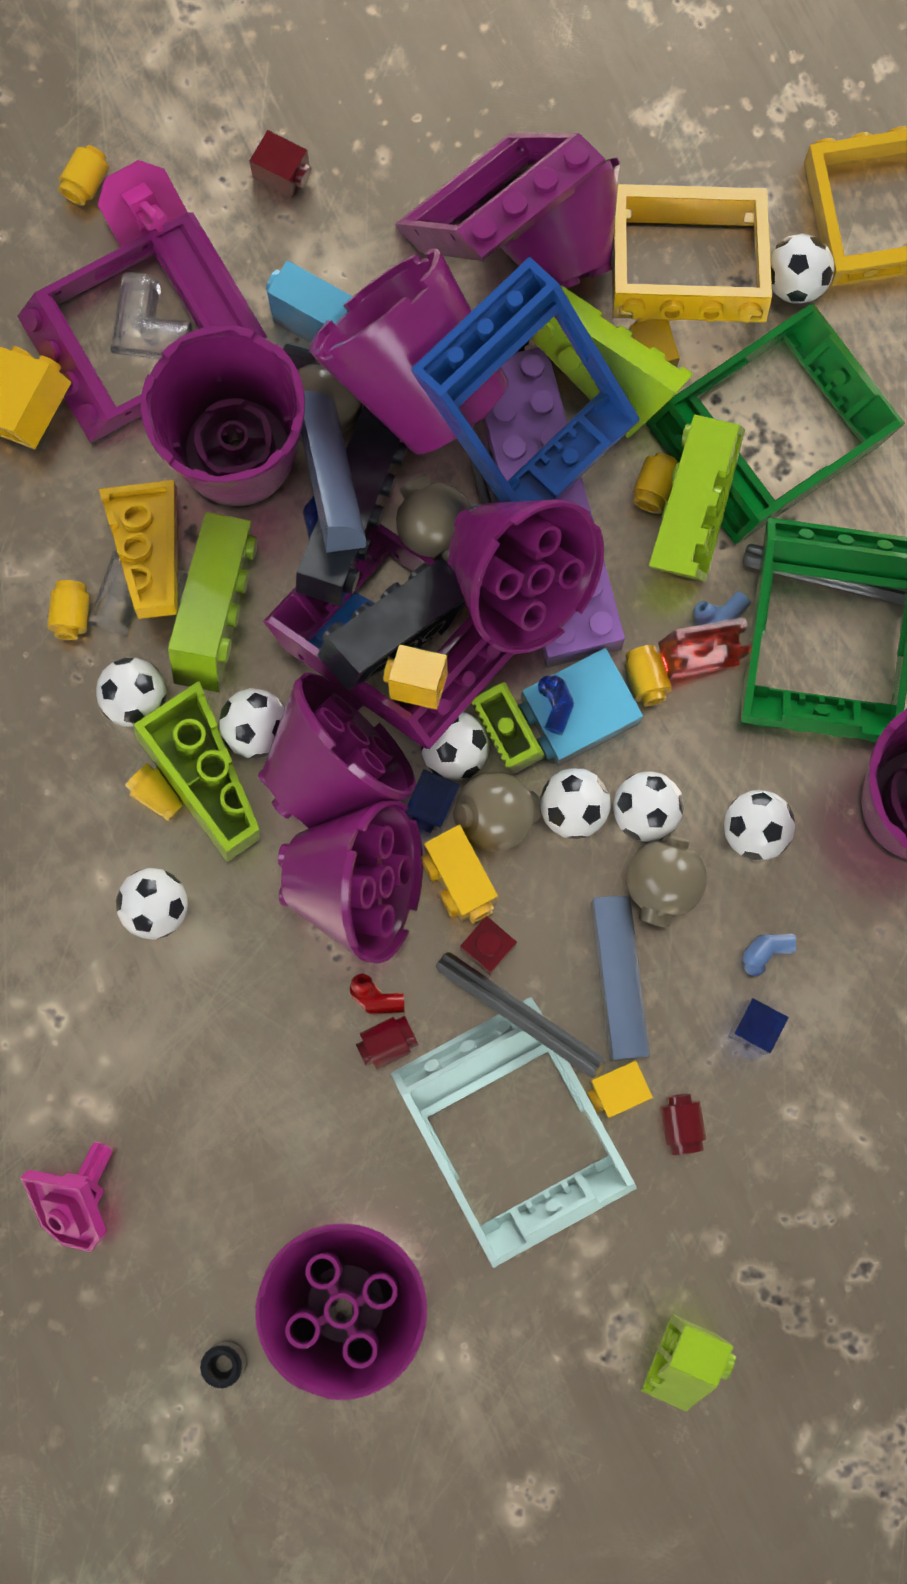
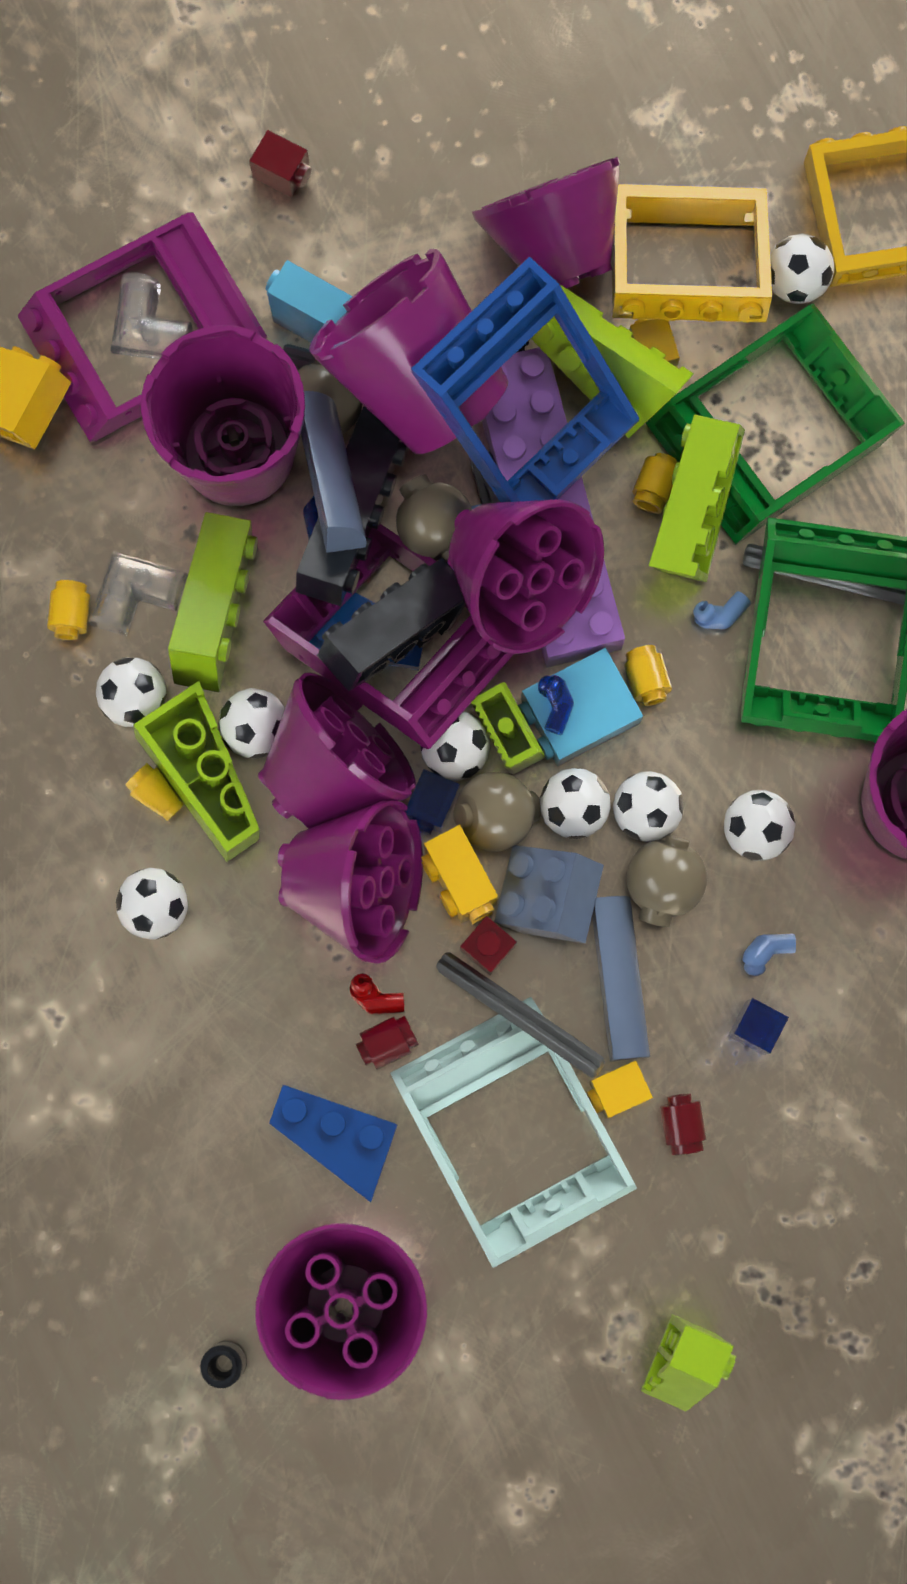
(69, 1203): dark pink piece -> none
(83, 174): yellow brick -> none
(139, 201): dark pink piece -> none
(147, 543): yellow wing -> none
(336, 1136): none -> blue wing
(416, 676): yellow brick -> none
(549, 893): none -> sand blue brick
(557, 167): magenta window -> none
(704, 648): clear red hinge -> none

